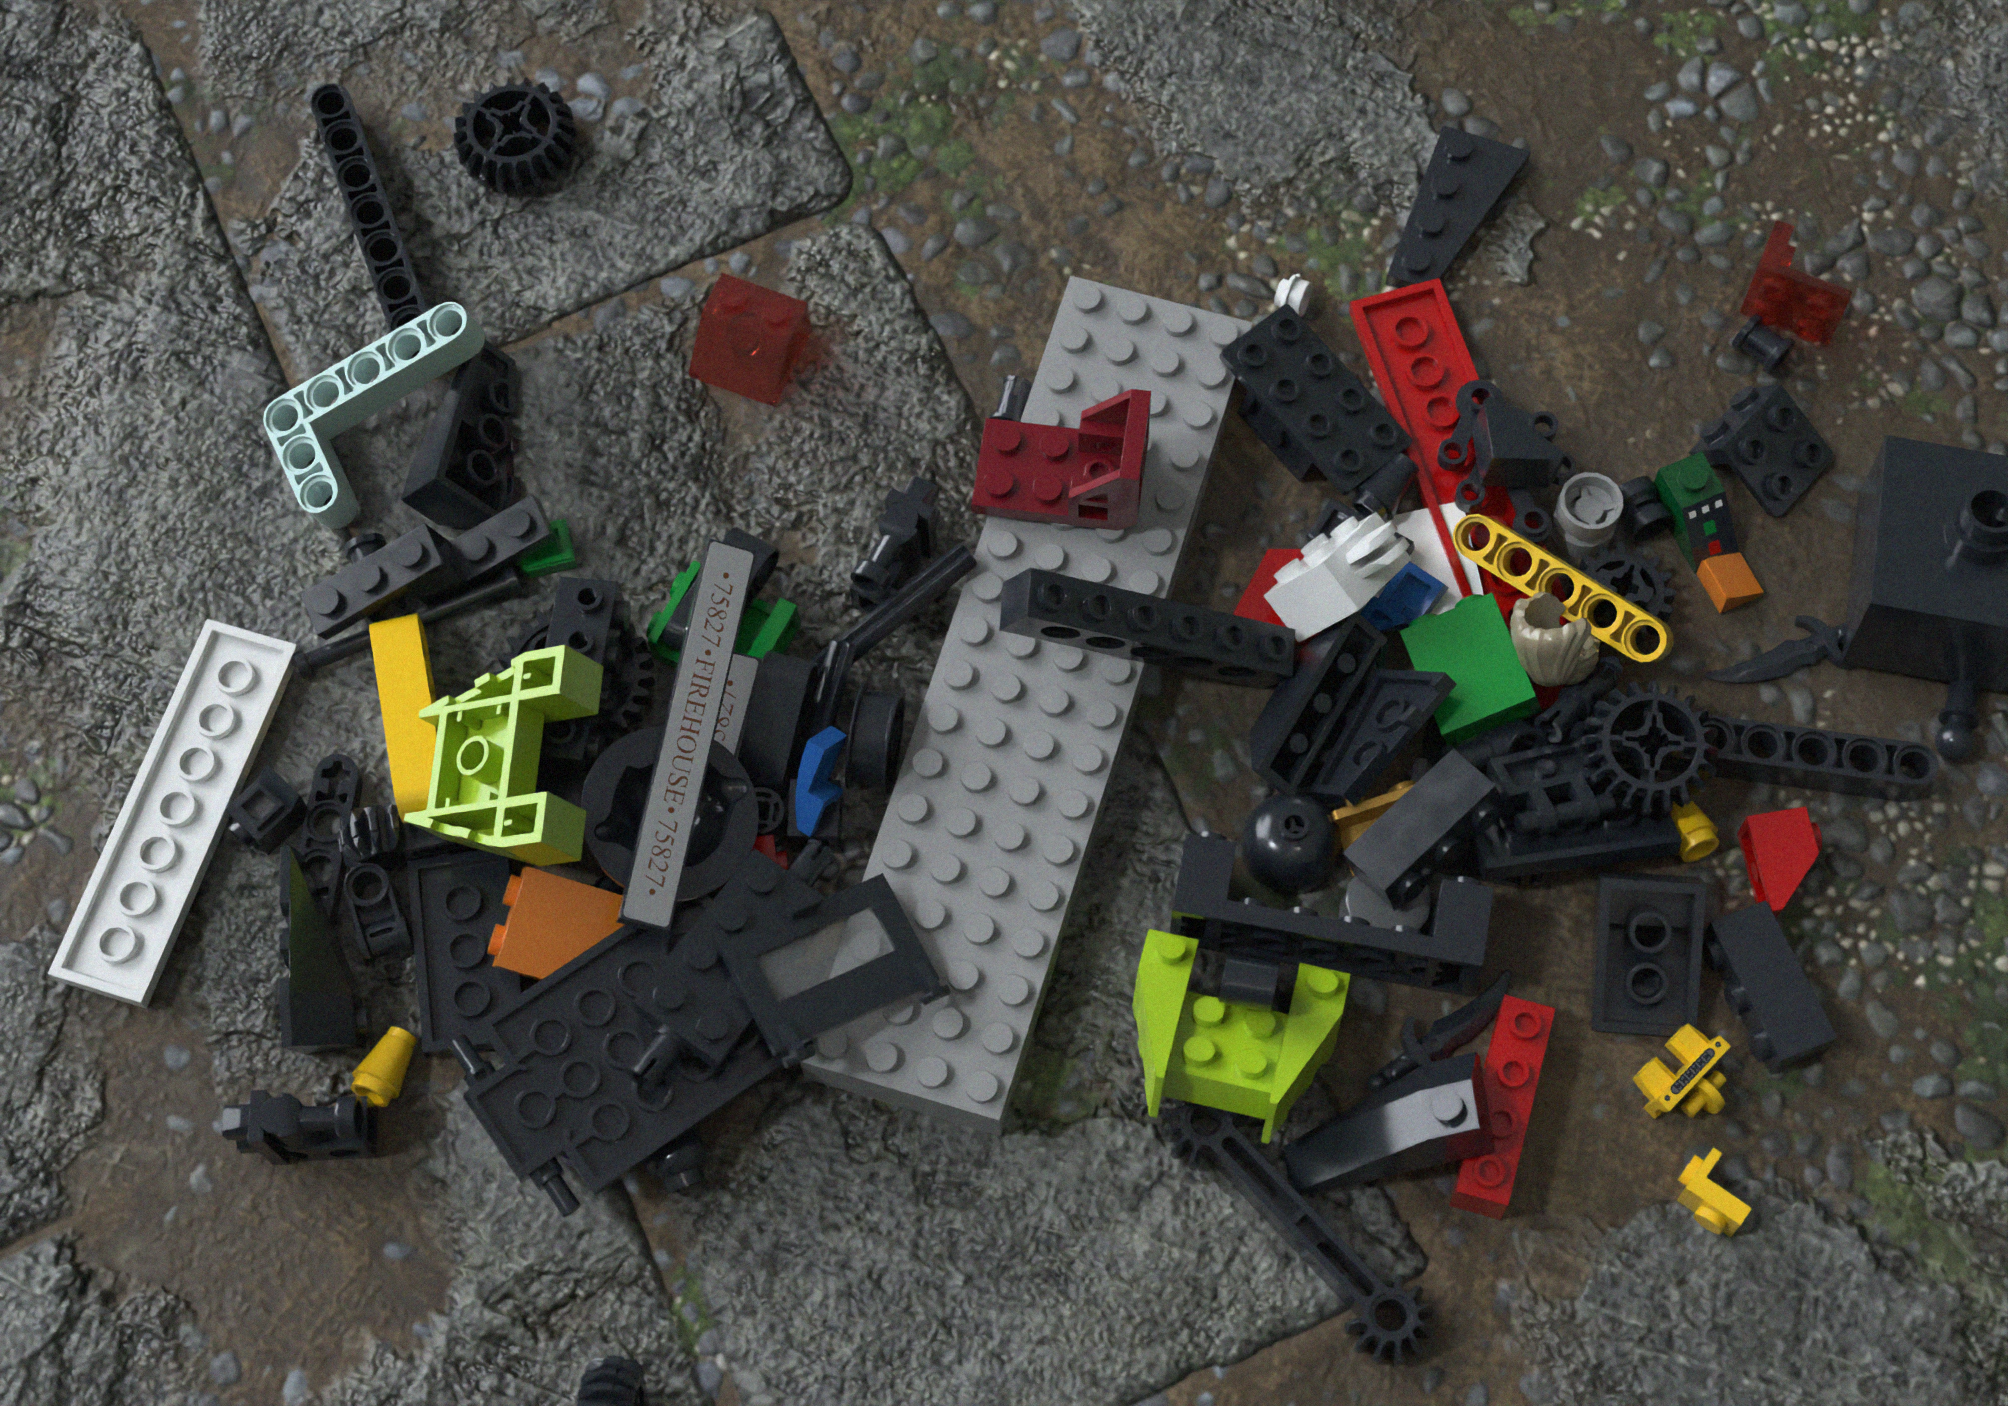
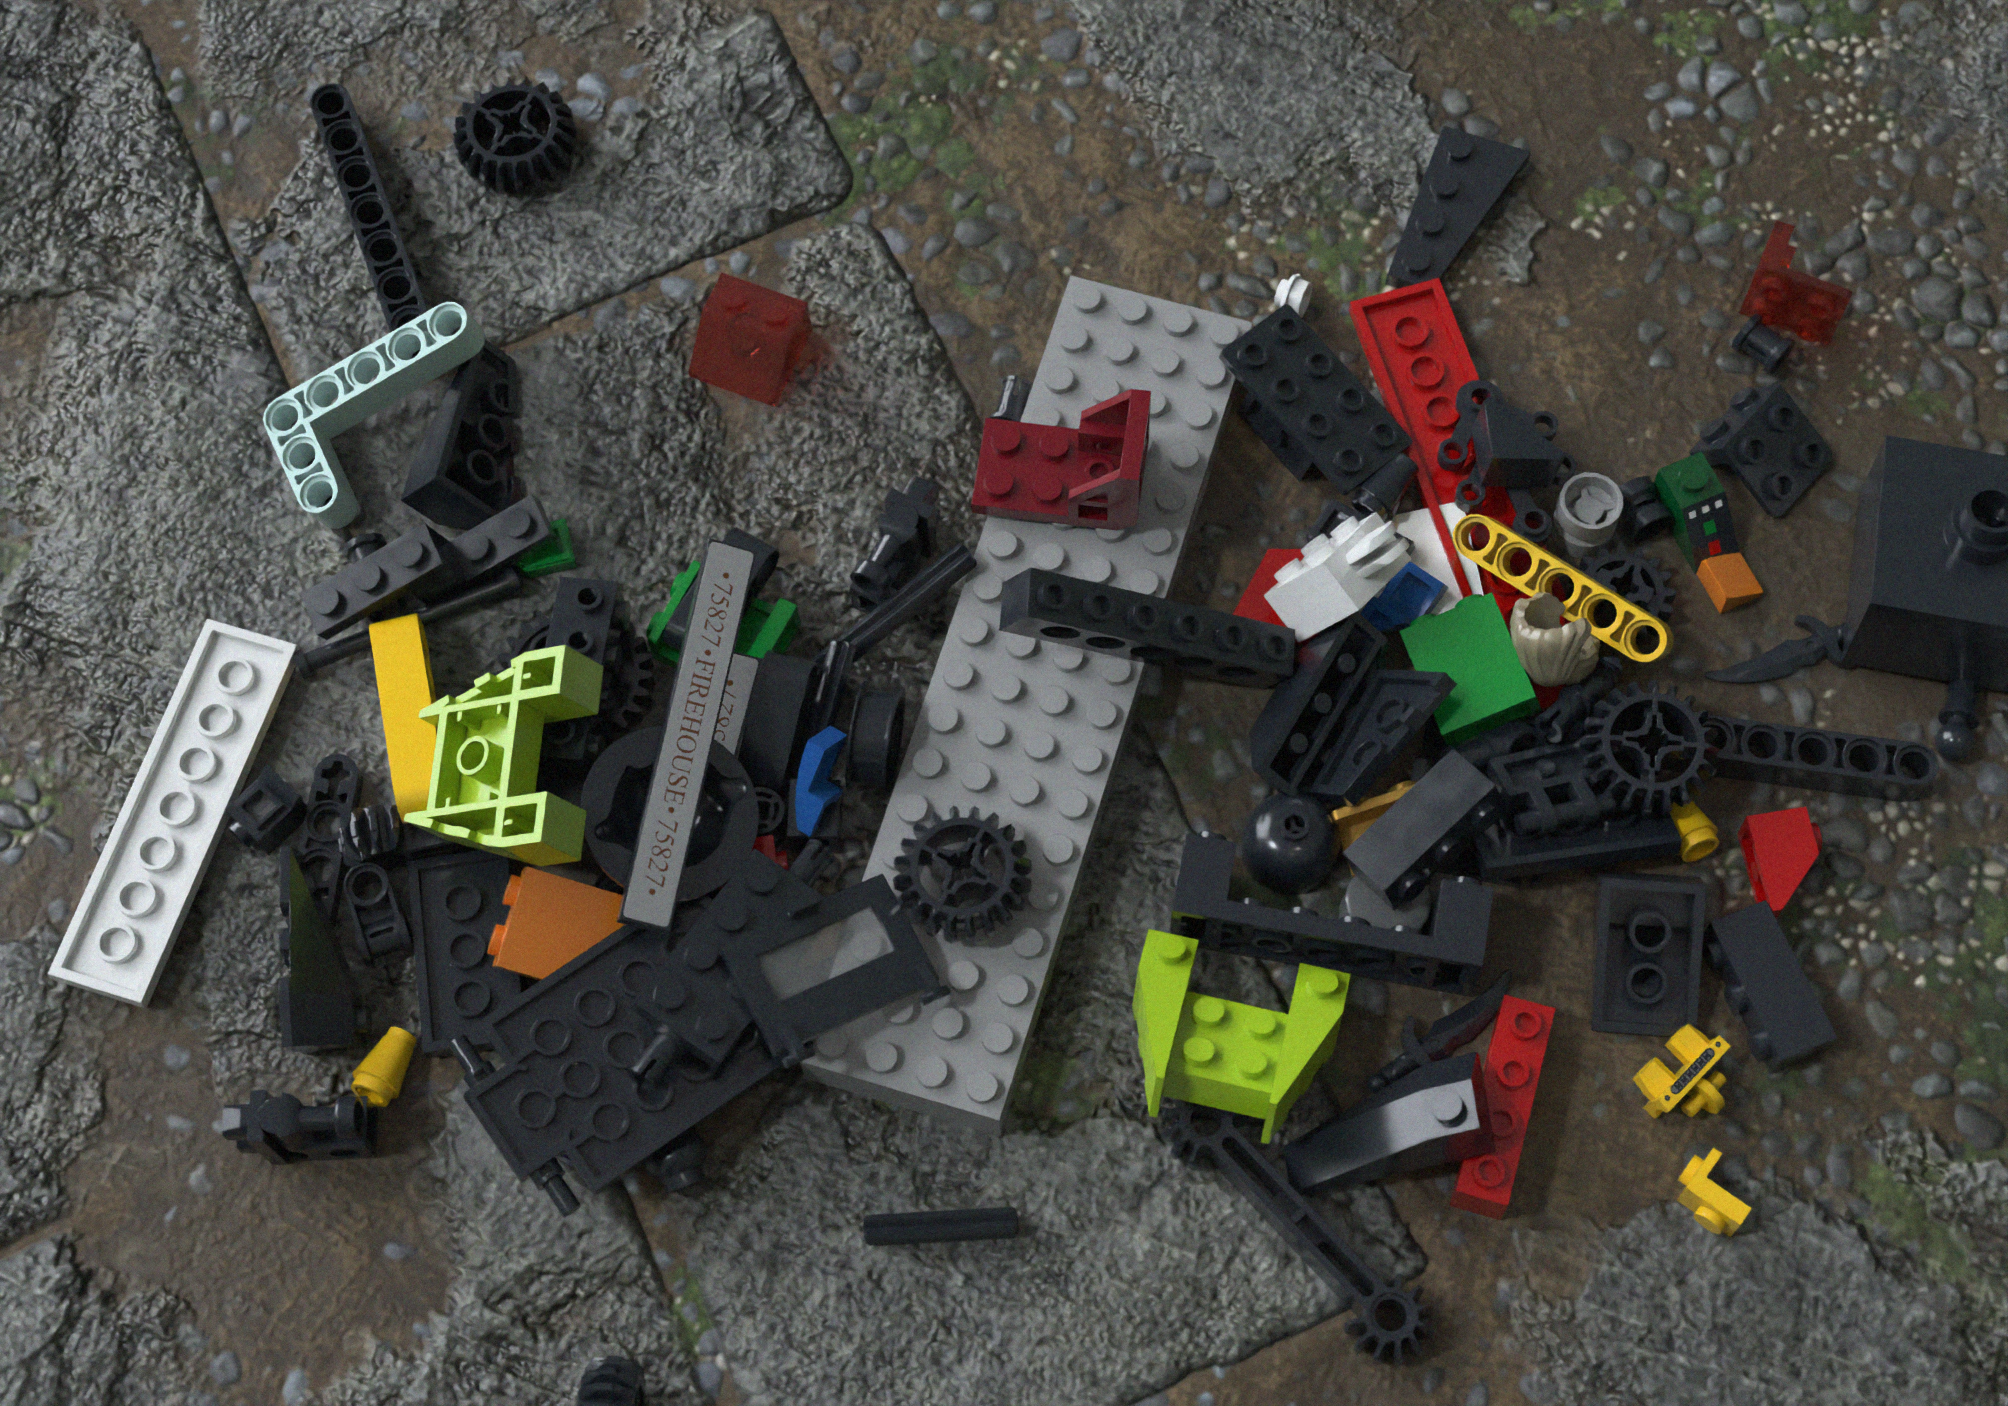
(929, 852): none -> black gear
(940, 1226): none -> black axle
(1249, 982): black beam -> none

